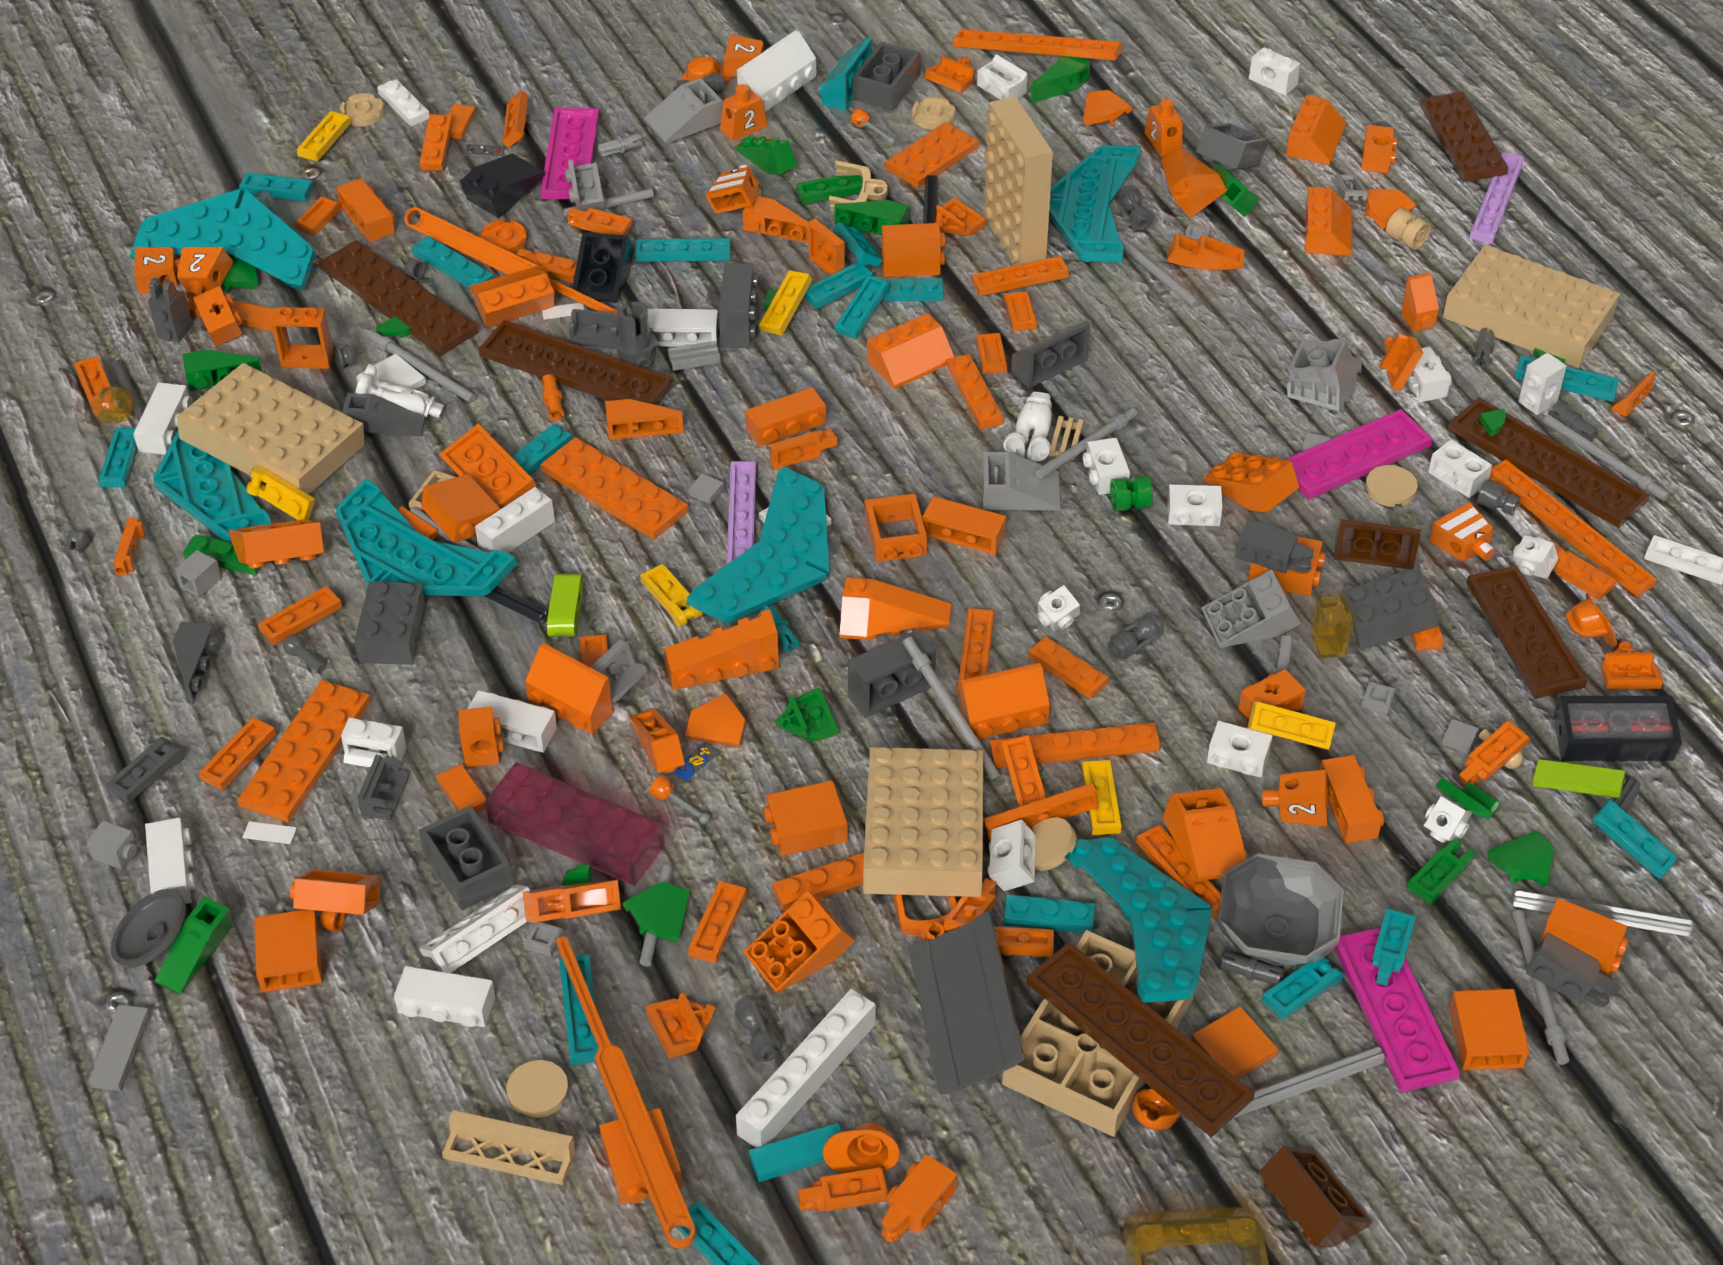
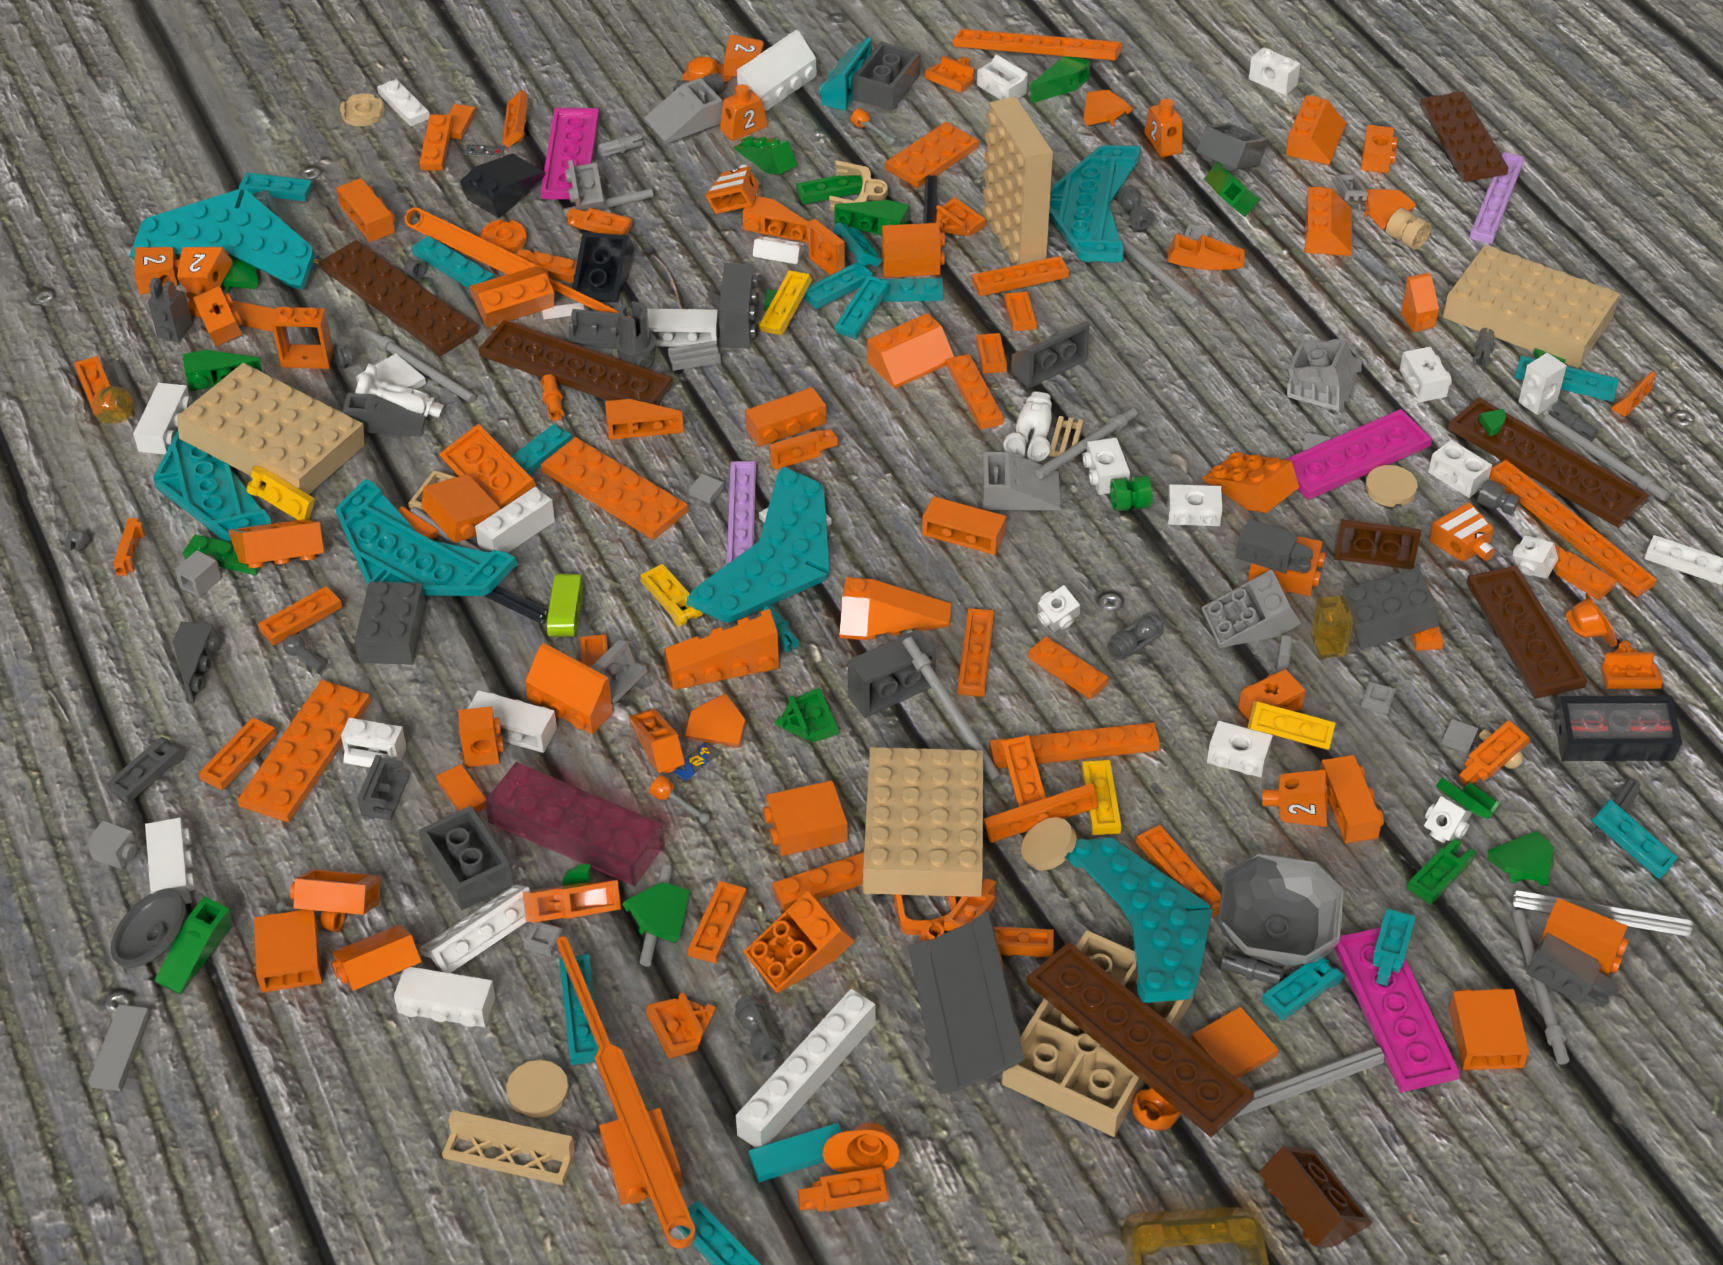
(119, 459): teal tile -> none
(269, 832): white sticker -> none
(318, 215): orange tile -> none
(323, 136): yellow plate -> none
(375, 957): none -> orange brick
(393, 328): green tile -> none
(683, 249): teal plate -> none
(778, 249): none -> white slope
(893, 510): orange window -> none
(918, 1198): orange hinge -> none
(933, 112): tan tile -> none
(1005, 701): orange slope -> none
(1012, 855): white brick -> none
(1049, 914): teal plate -> none
(1191, 181): orange wedge -> none
(1205, 831): orange slope -> none
(1401, 359): orange slope -> none
(1579, 778): lime tile -> none

